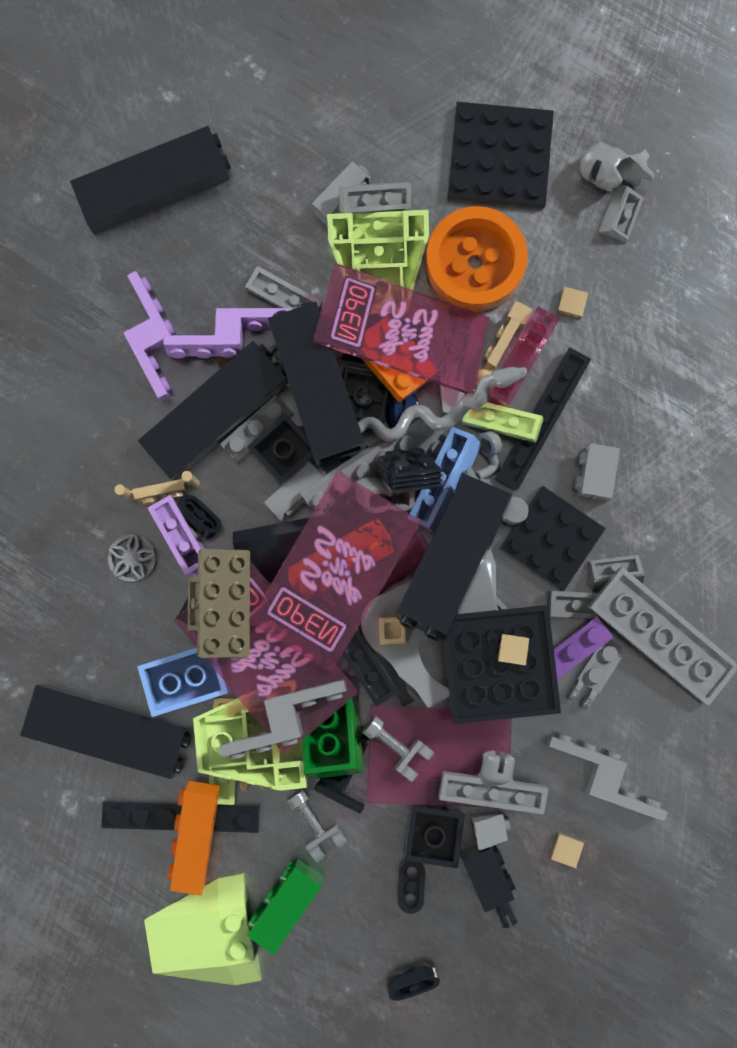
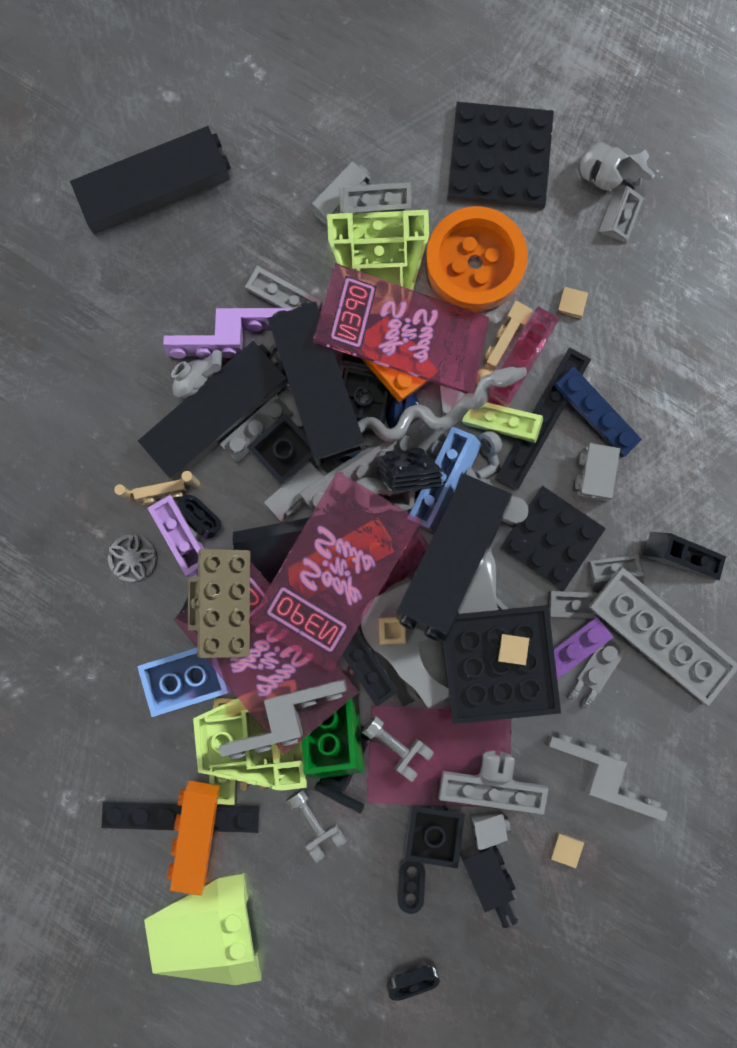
(106, 731): black brick -> none
(149, 337): lavender bracket -> none
(192, 375): none -> light grey animal
(284, 905): green brick -> none
(597, 411): none -> dark blue plate
(684, 555): none -> black slope

